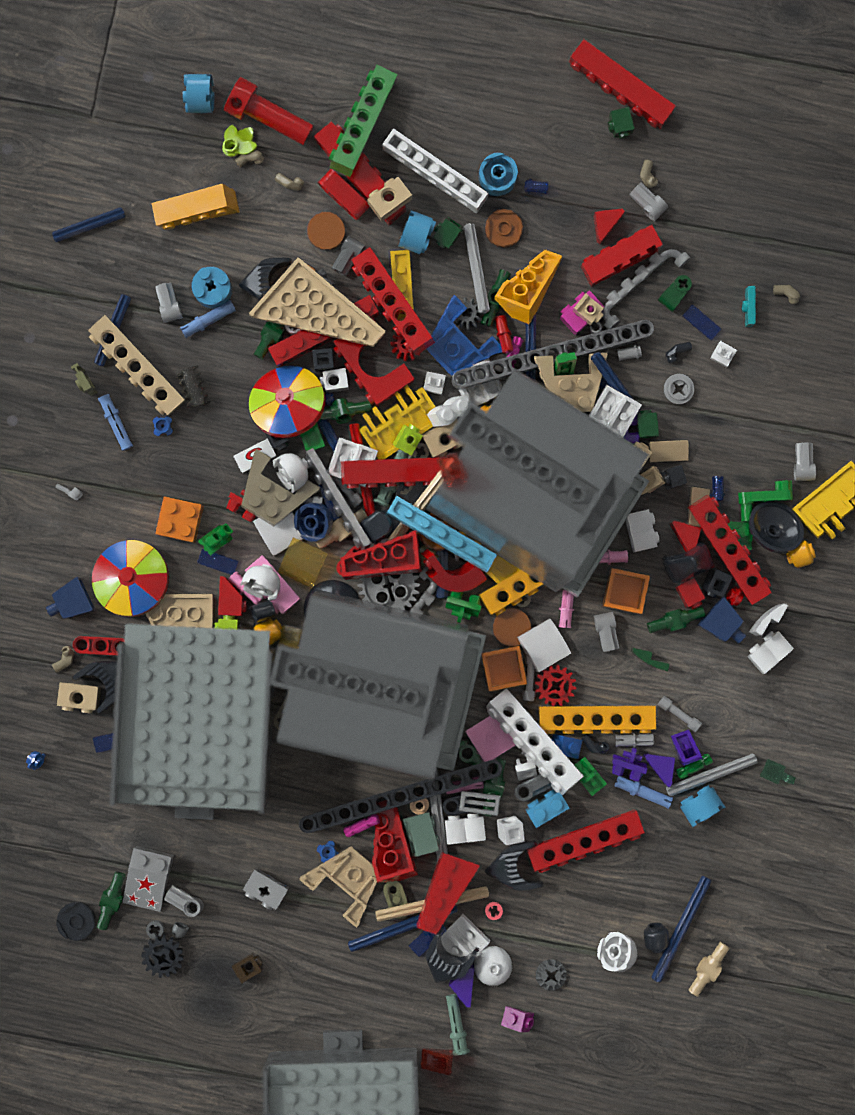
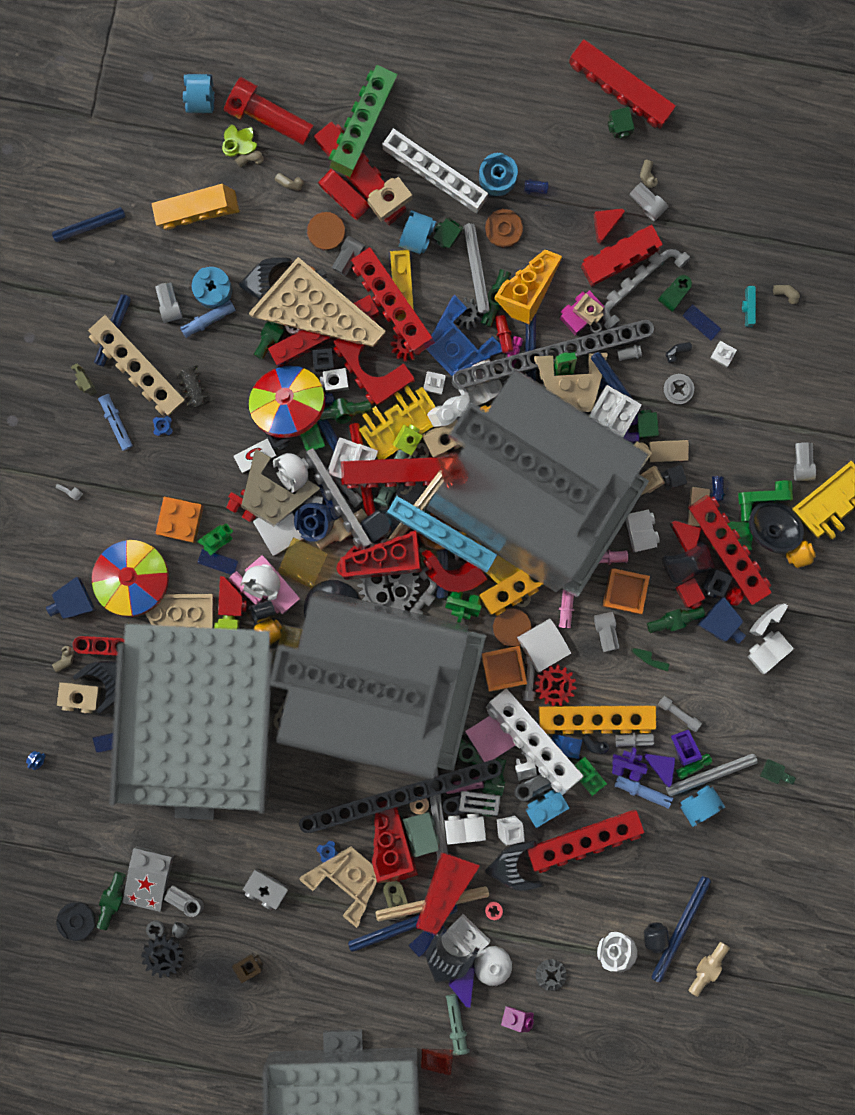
(361, 825): dark pink axle -> none

